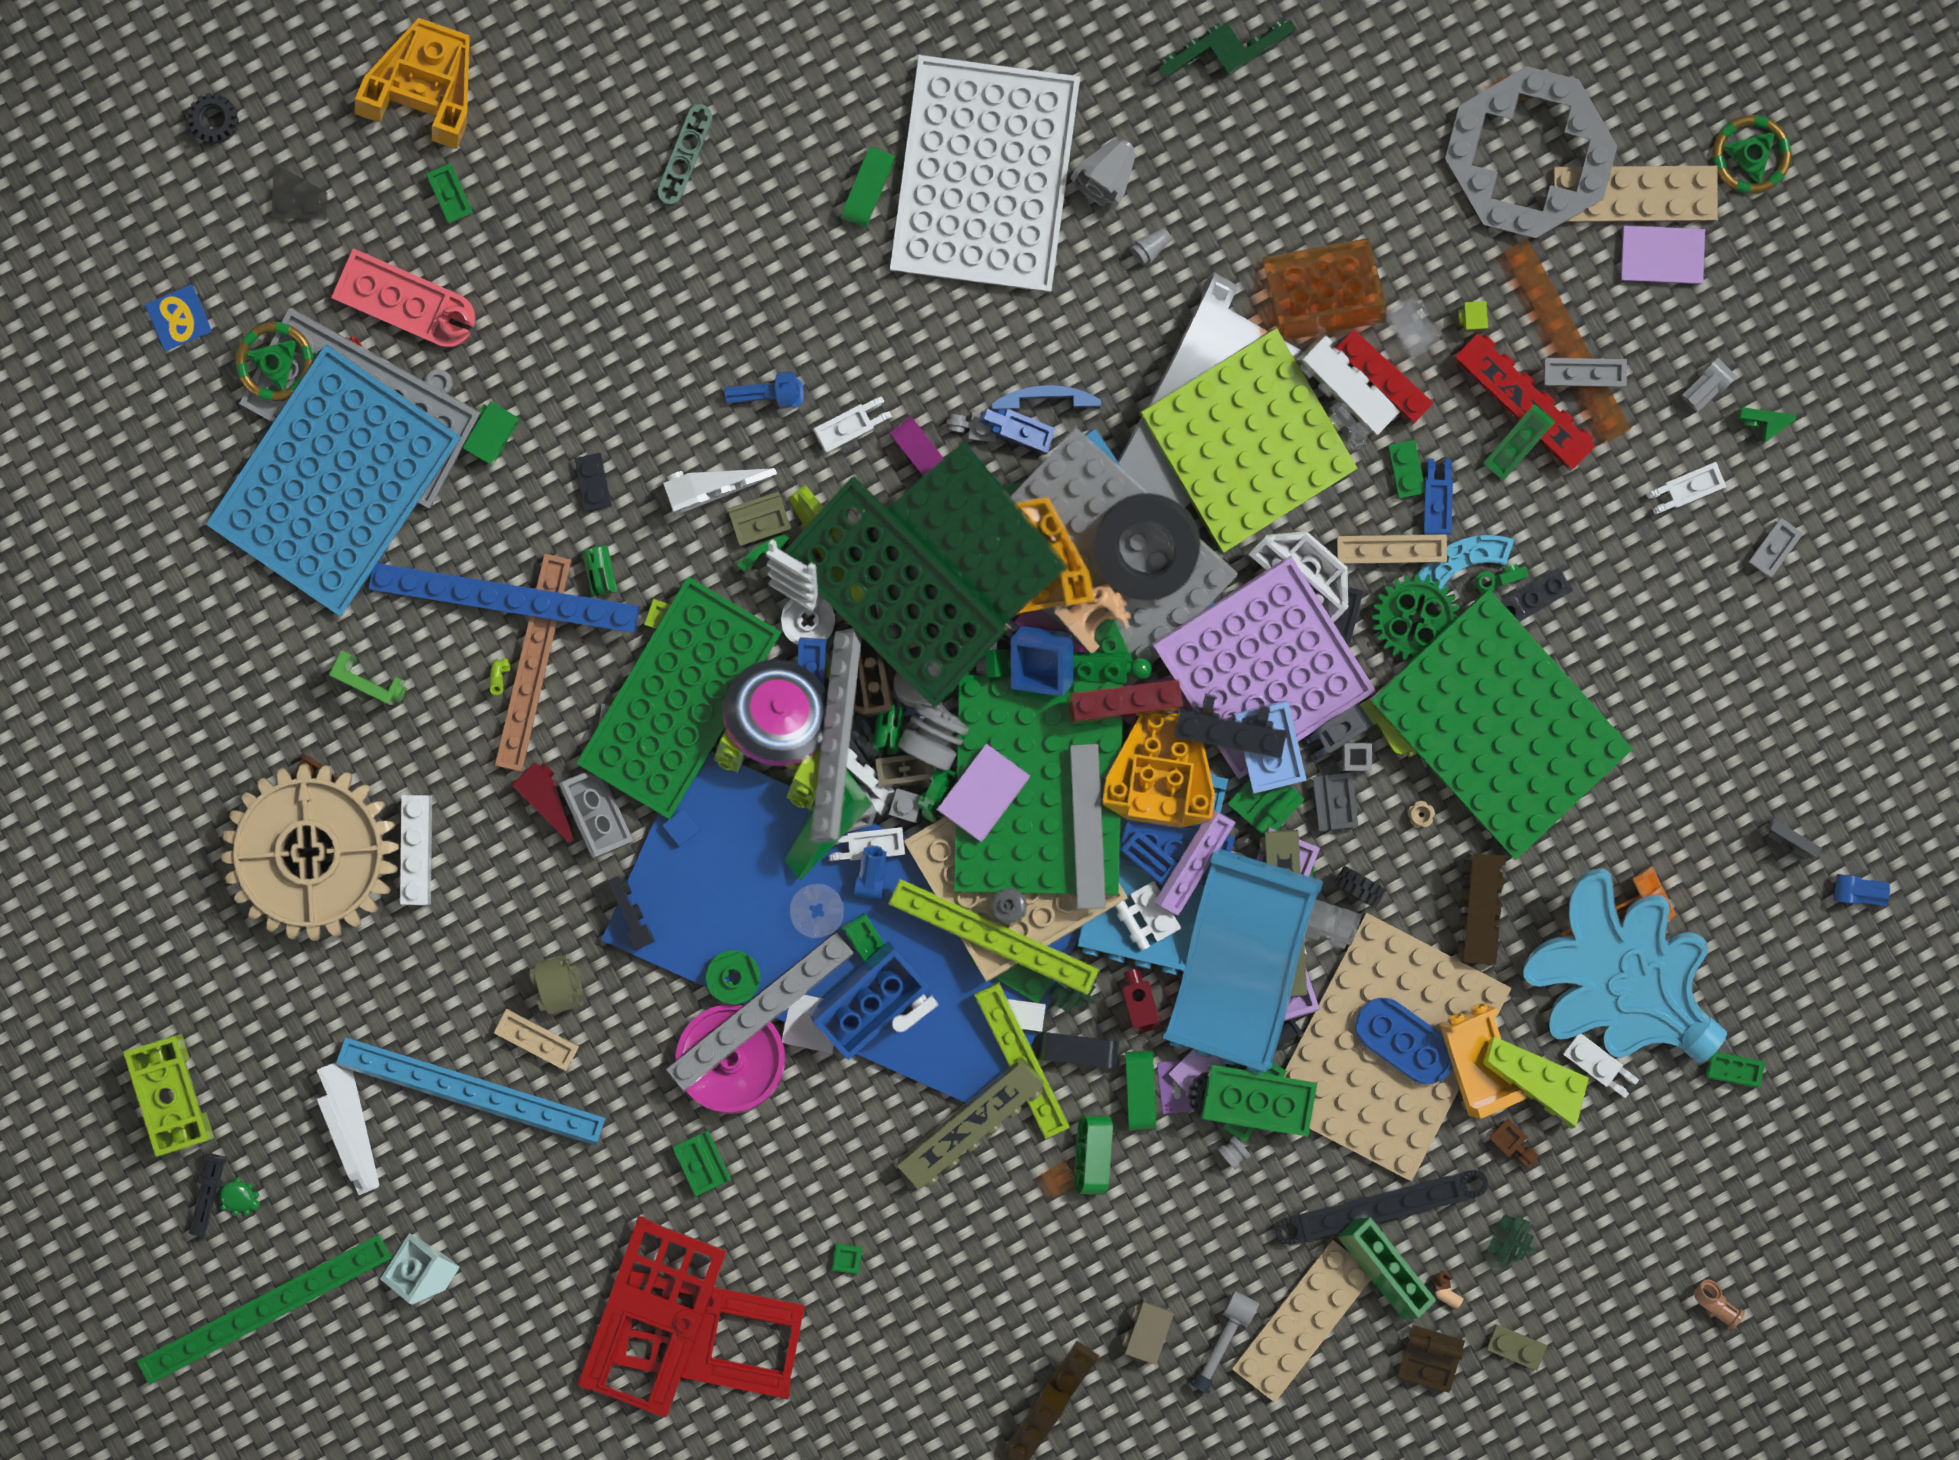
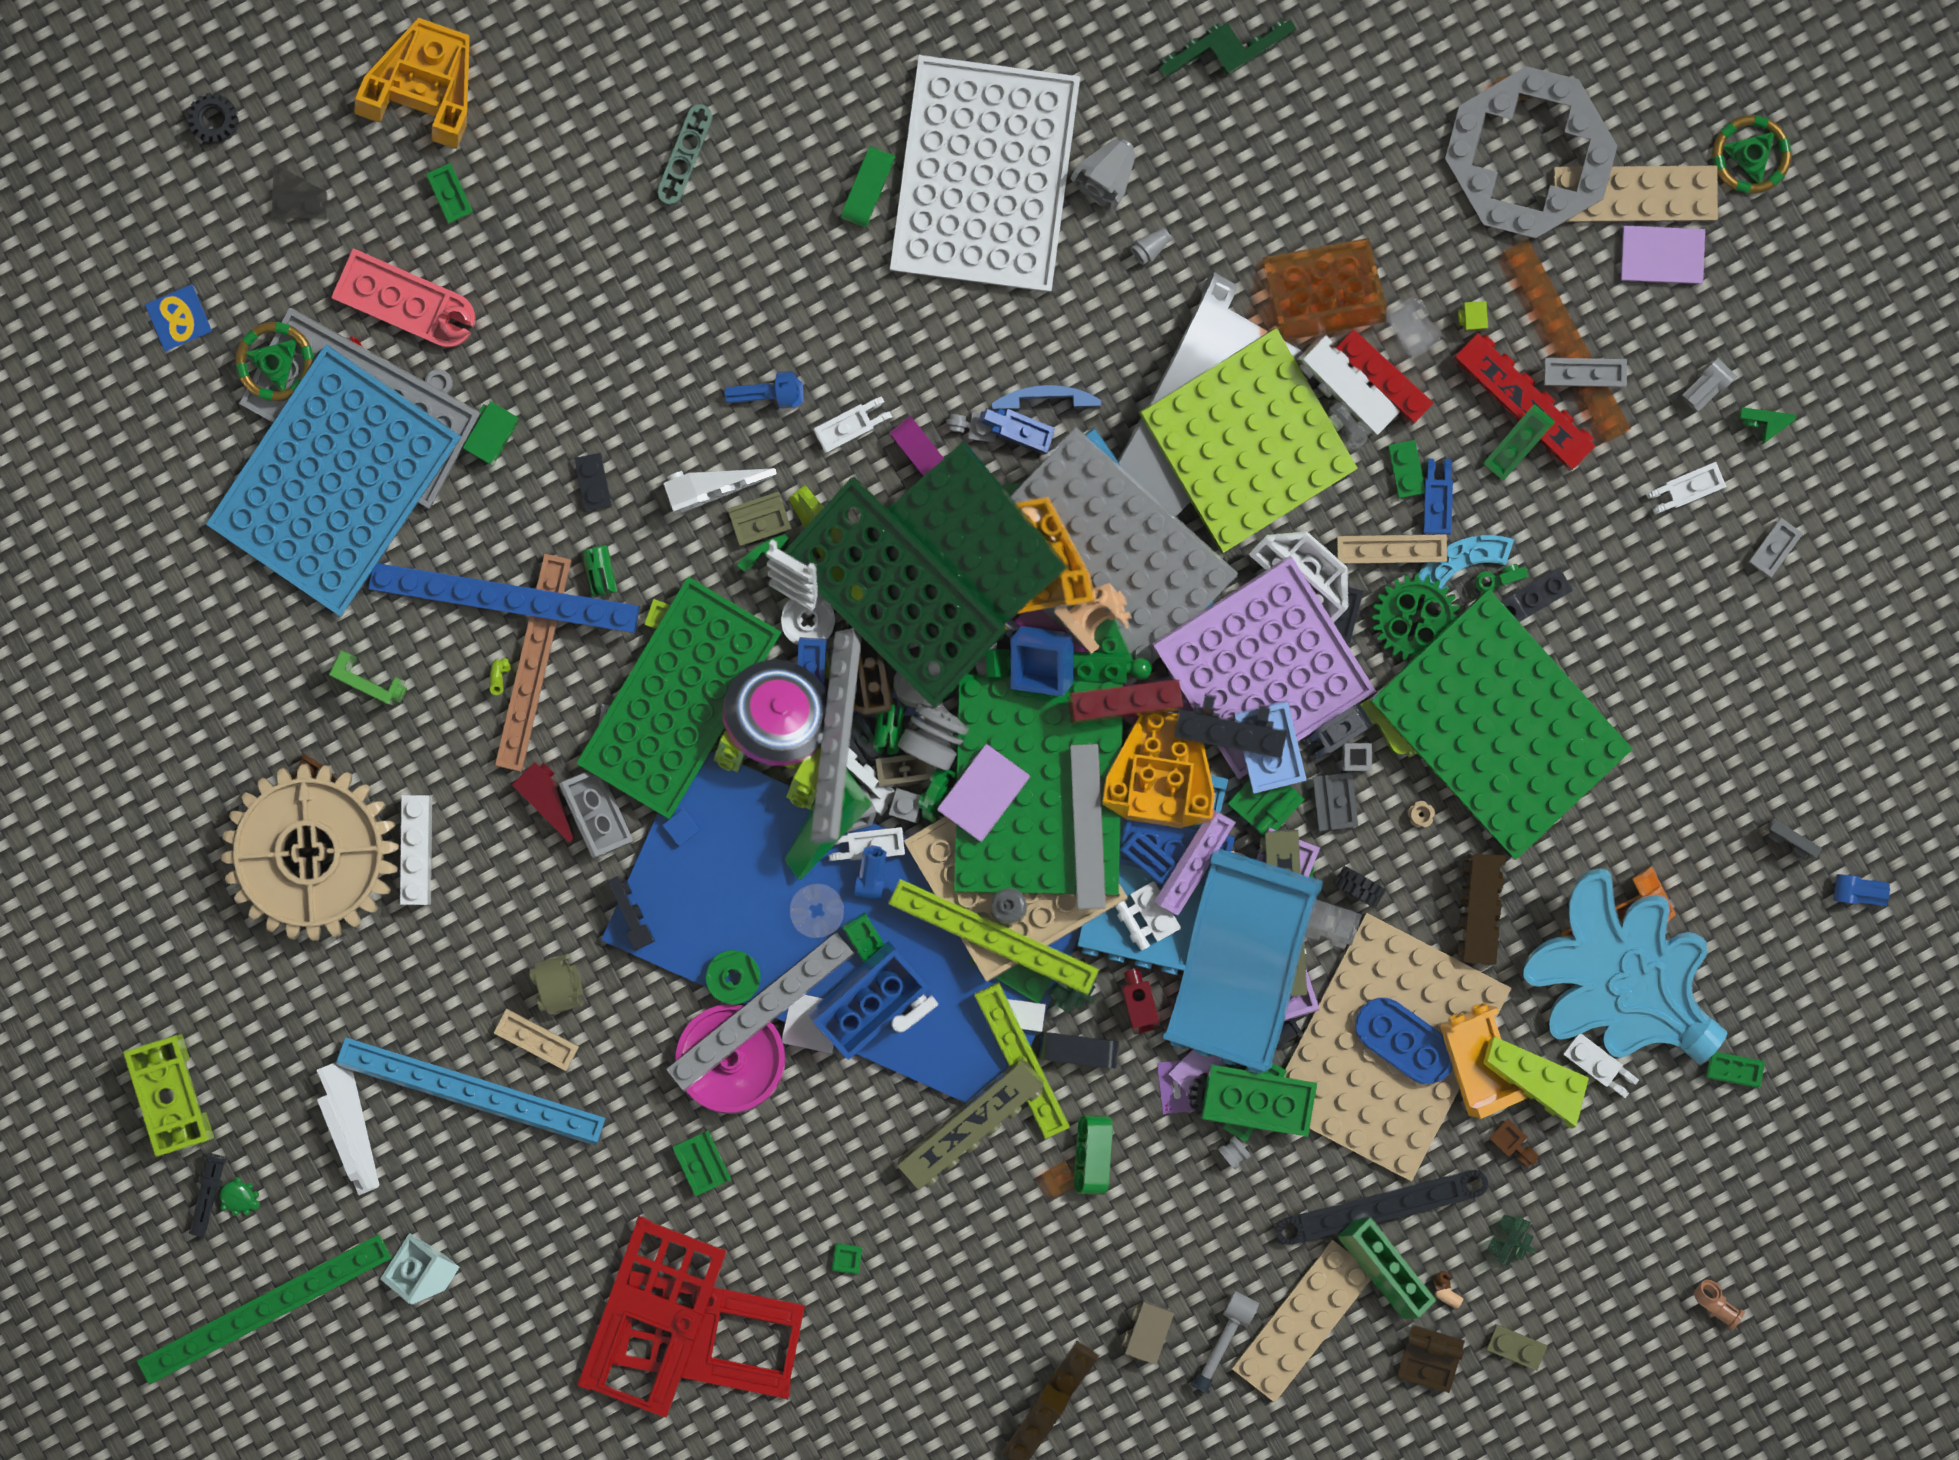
(1132, 581): black tyre -> none
(1140, 1090): green beam -> none

